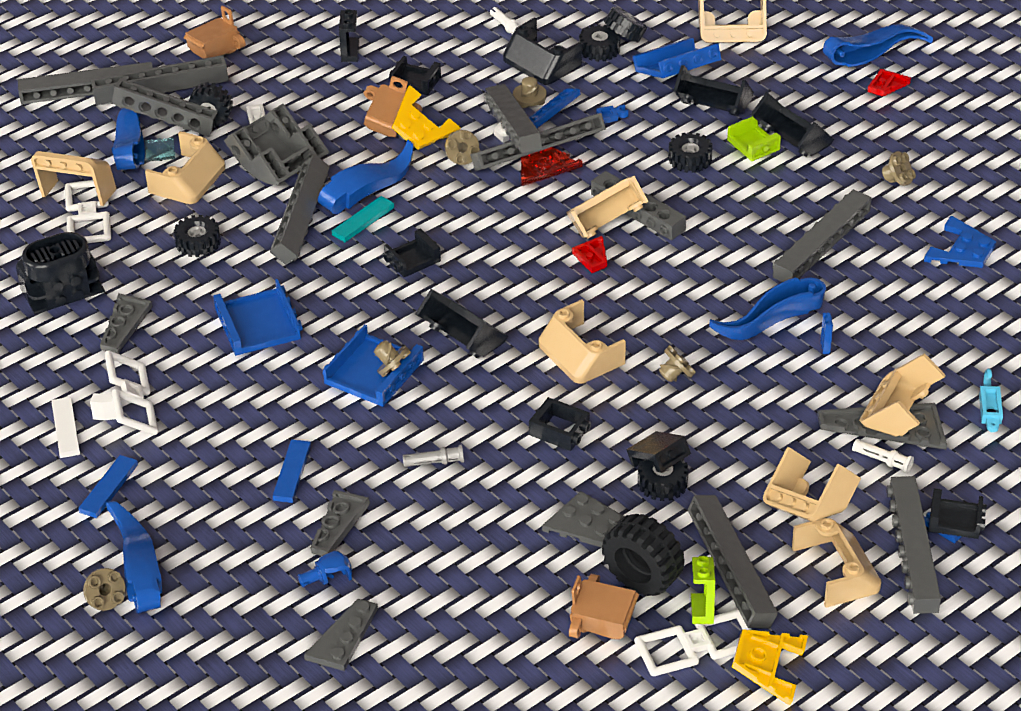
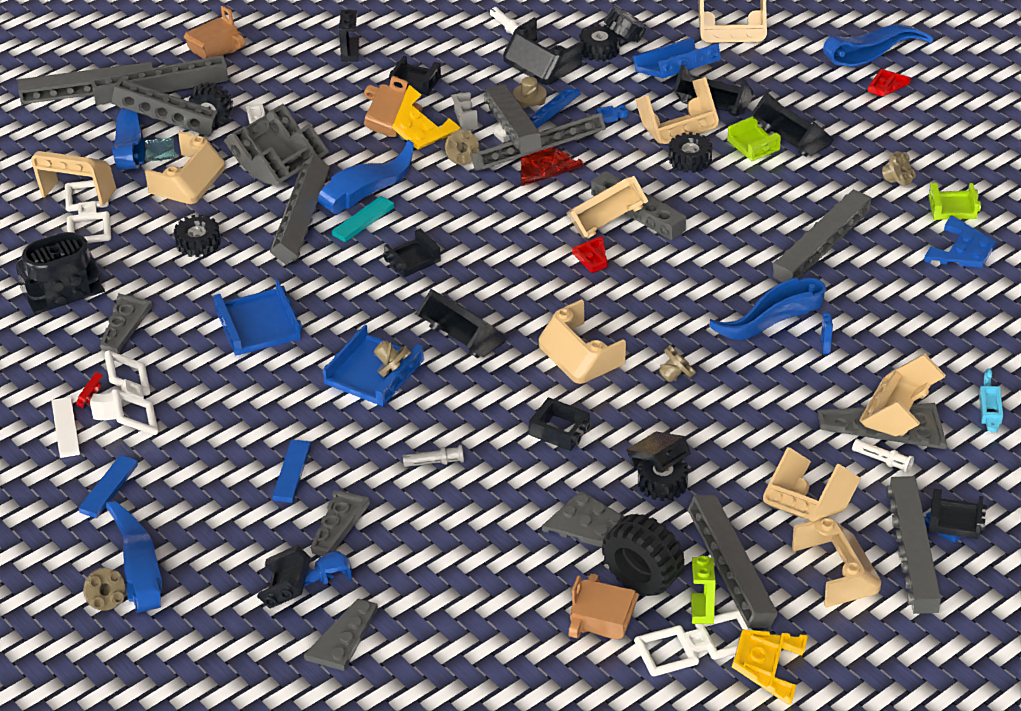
(91, 387): none -> red wing
(287, 578): none -> black panel
(462, 107): none -> light grey window
(701, 115): none -> tan windscreen
(954, 203): none -> lime panel

